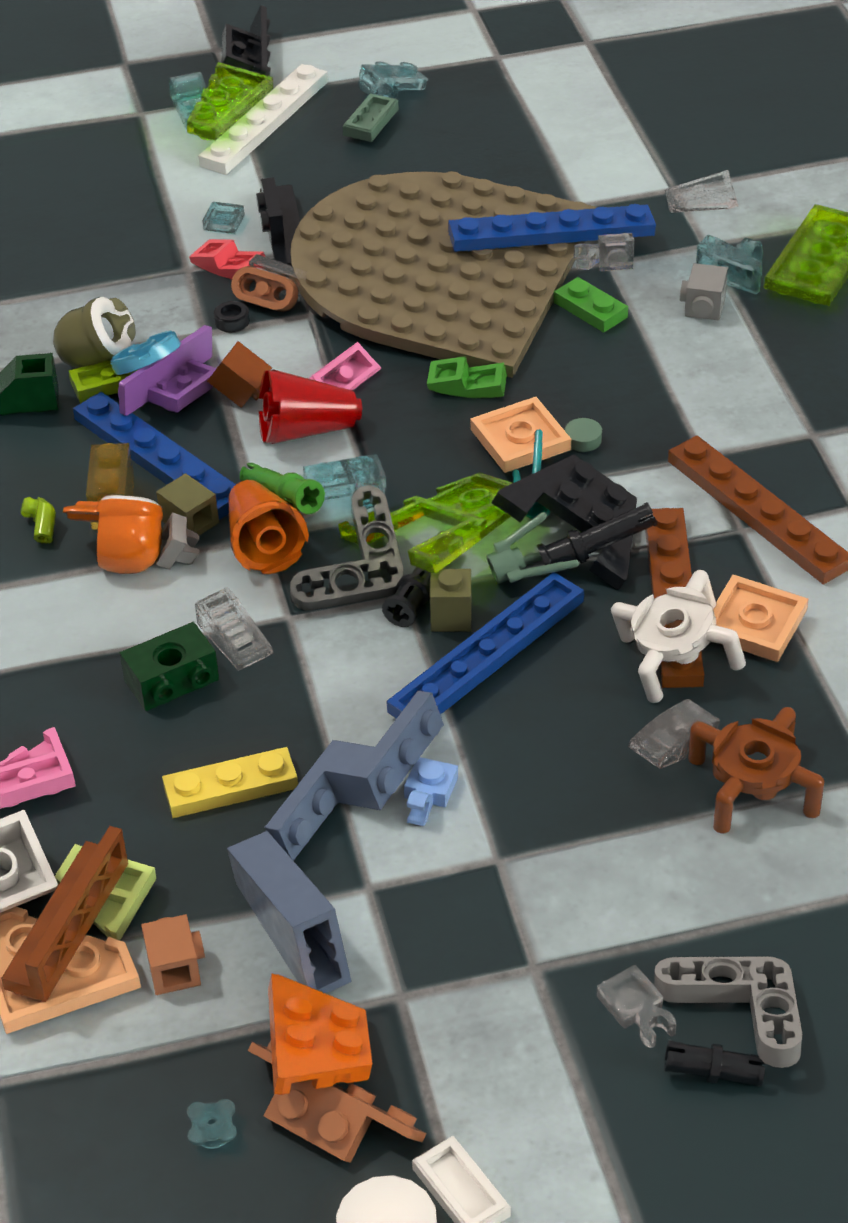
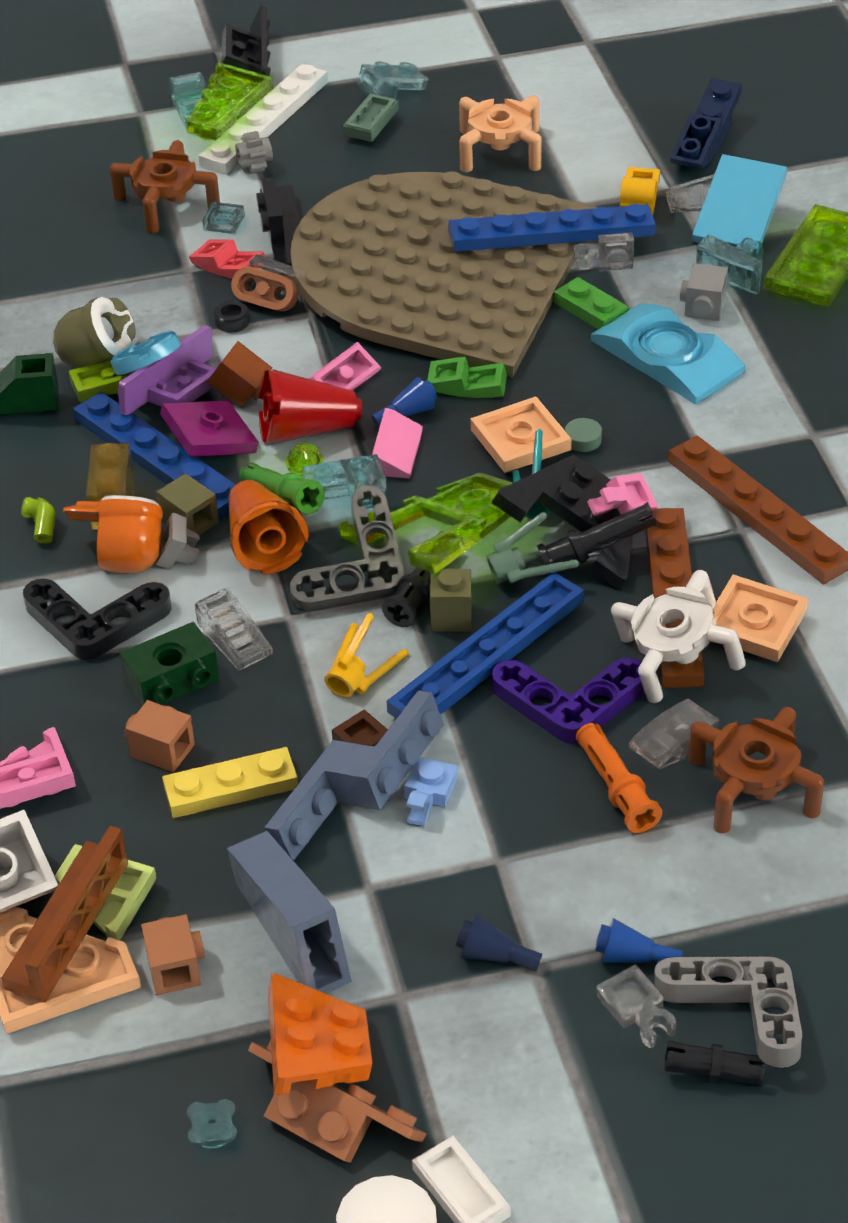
(94, 634): none -> black beam
(159, 735): none -> nougat brick
(163, 176): none -> dark orange plate
(209, 428): none -> magenta plate
(254, 152): none -> light grey gear
(303, 455): none -> clear neon green plate
(348, 670): none -> yellow plant
(360, 730): none -> reddish brown plate
(397, 444): none -> bright pink slope
(414, 399): none -> blue cone
(485, 942): none -> dark blue cone
(499, 127): none -> light nougat plate
(565, 706): none -> dark purple beam
(623, 493): none -> bright pink plate
(625, 789): none -> orange pin
(625, 945): none -> blue cone
(640, 187): none -> yellow plate
(670, 351): none -> medium azure slope
(708, 125): none -> dark blue slope
(740, 200): none -> medium azure tile

